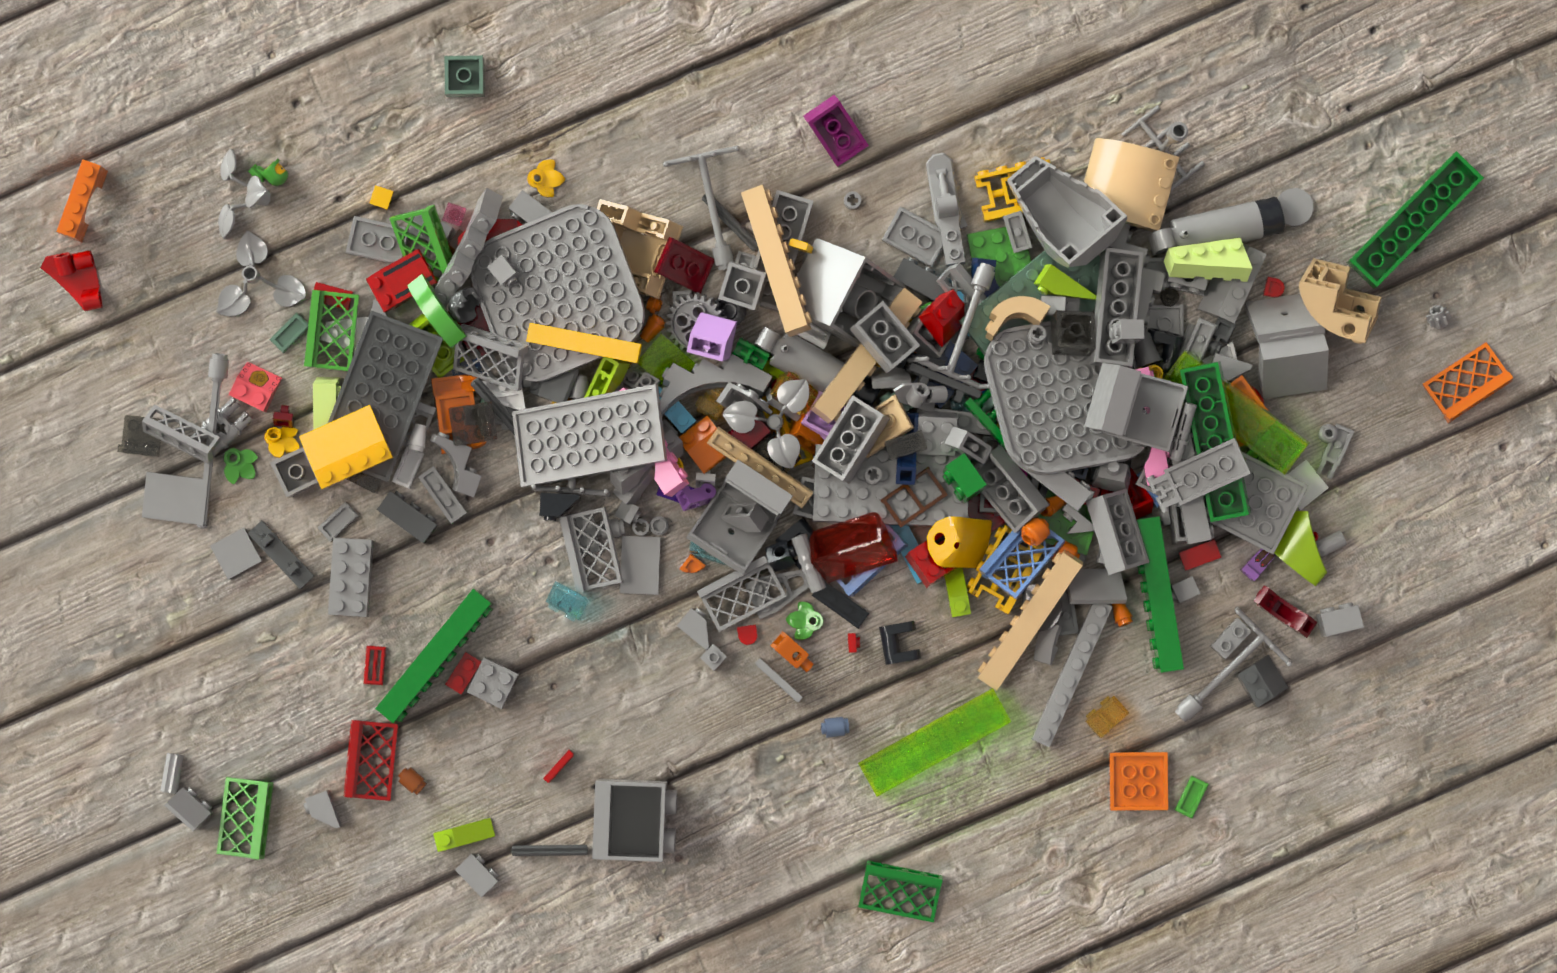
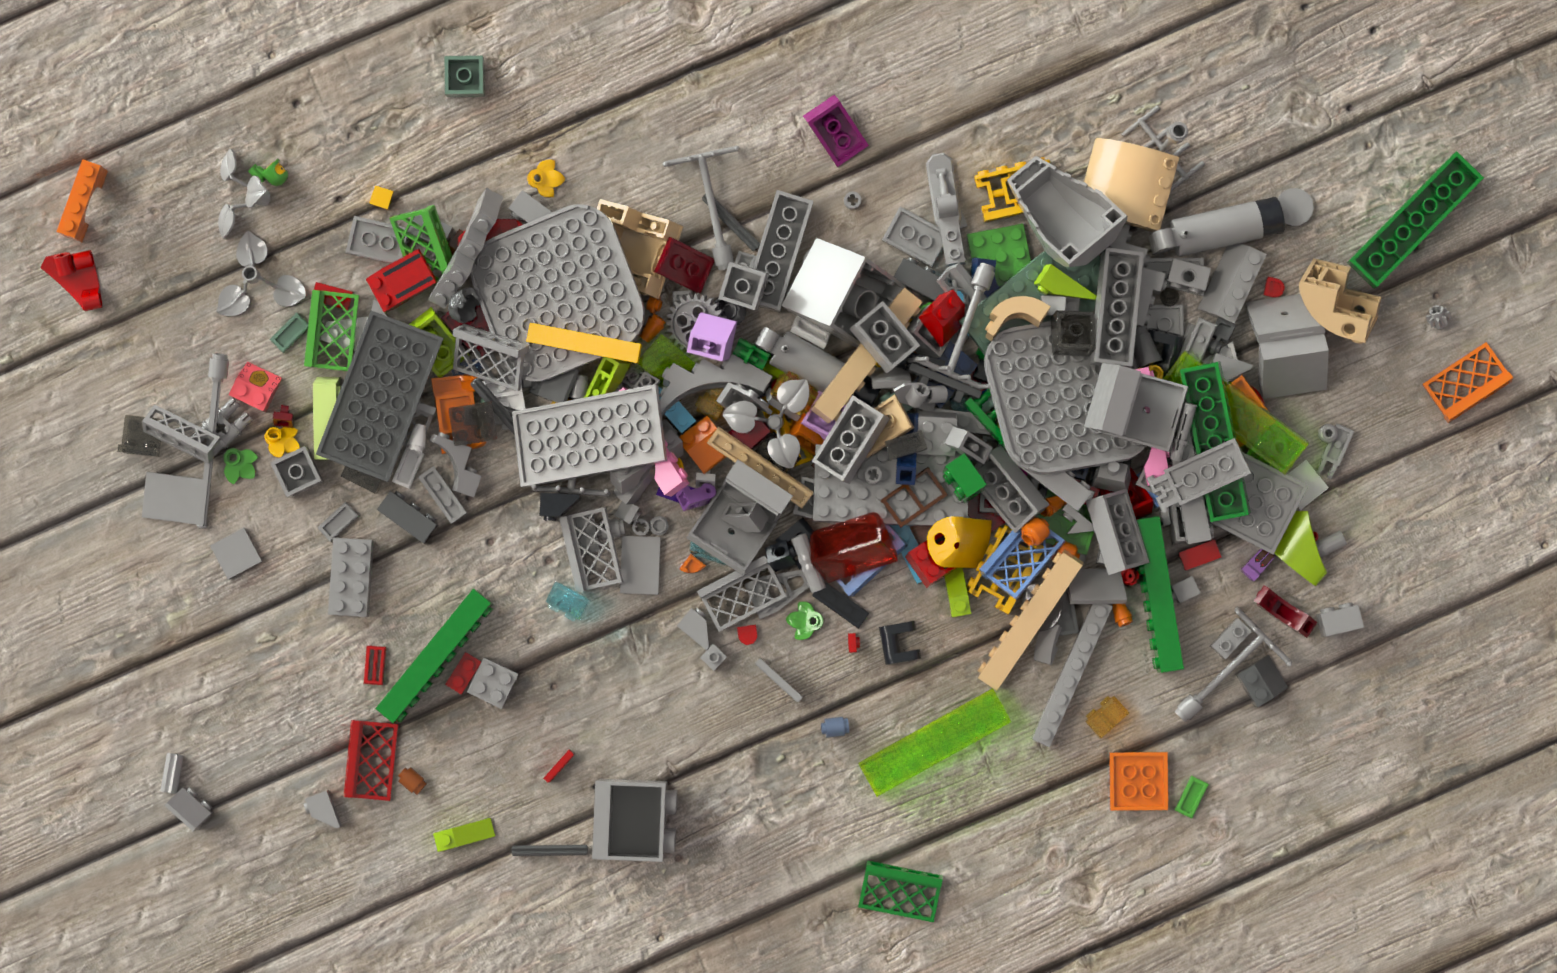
(260, 822): bright green fence -> none
(281, 554): dark grey hinge -> none
(346, 447): yellow slope -> none
(435, 311): bright green slope -> none
(454, 214): clear pink plate -> none
(477, 874): light grey brick -> none
(504, 271): light grey brick -> none
(776, 260): tan brick -> none
(787, 647): orange torso -> none
(800, 245): yellow tile -> none
(1017, 231): light grey plate -> none
(1041, 330): light grey bush -> none
(1125, 576): none -> red plate
(1127, 331): light grey brick -> none
(1208, 260): yellowish green wedge -> none

